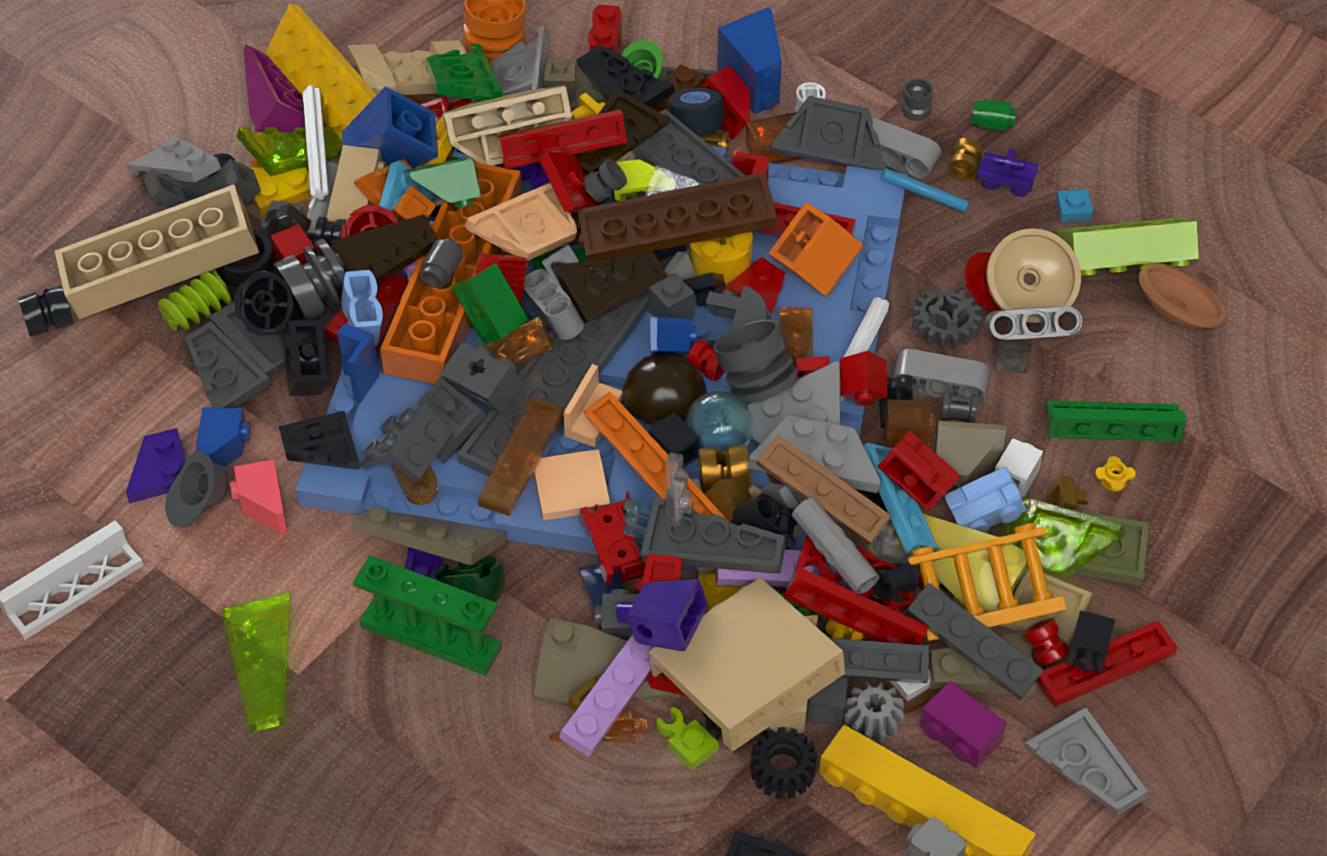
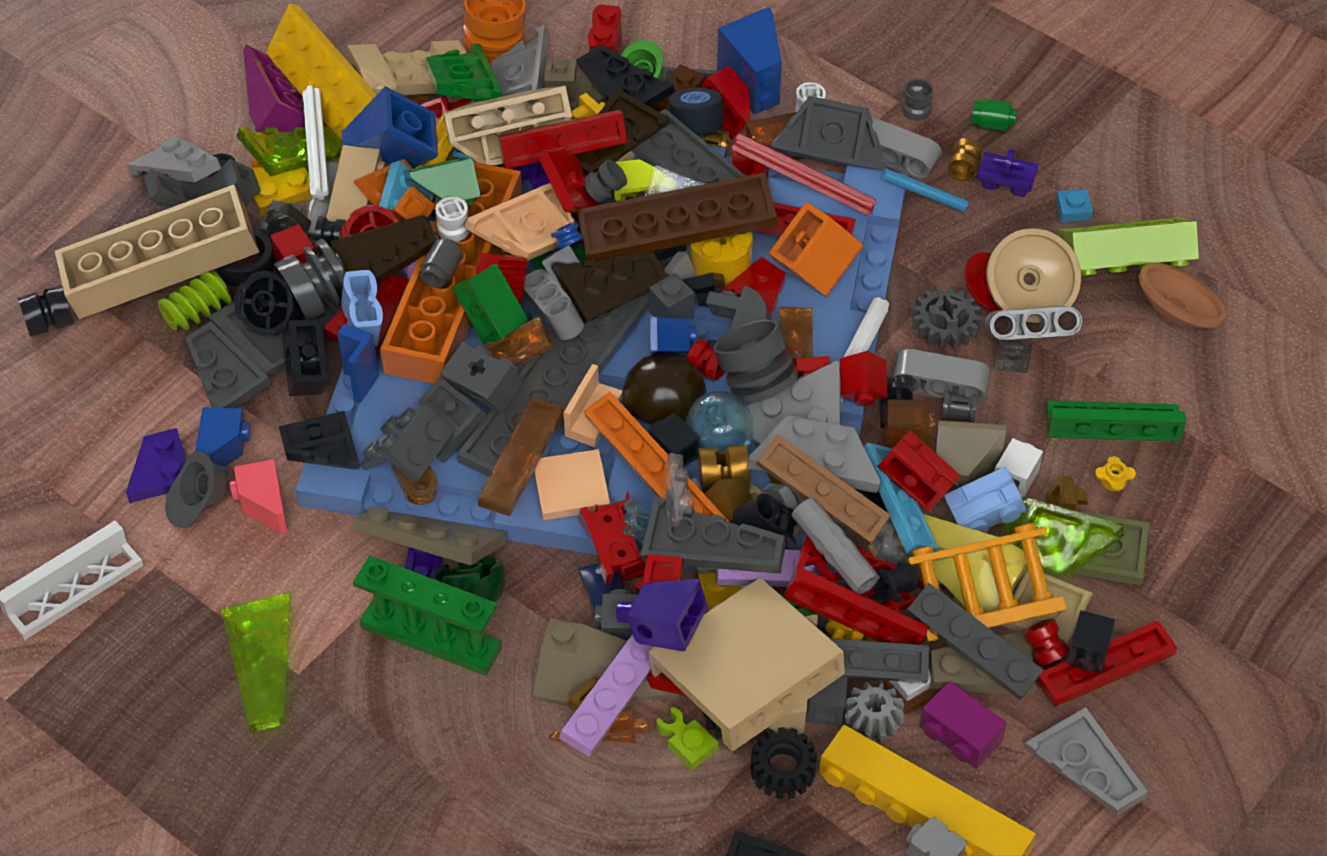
(451, 218): none -> white wheel
(566, 235): none -> blue bush
(803, 174): none -> axle

